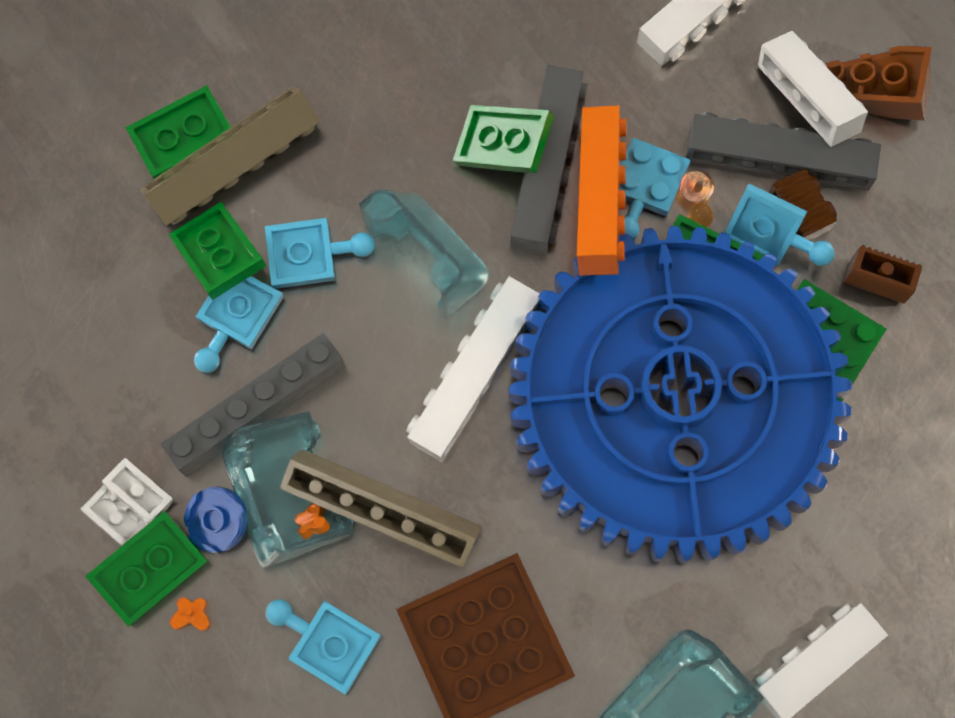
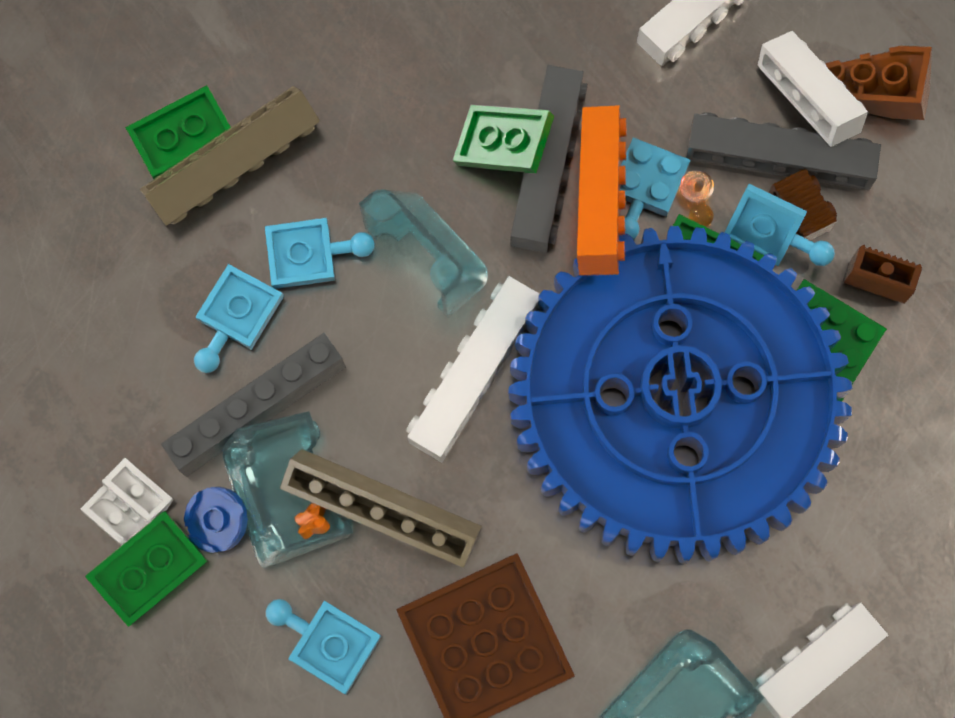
(191, 613): orange piece -> none
(217, 250): green plate -> none

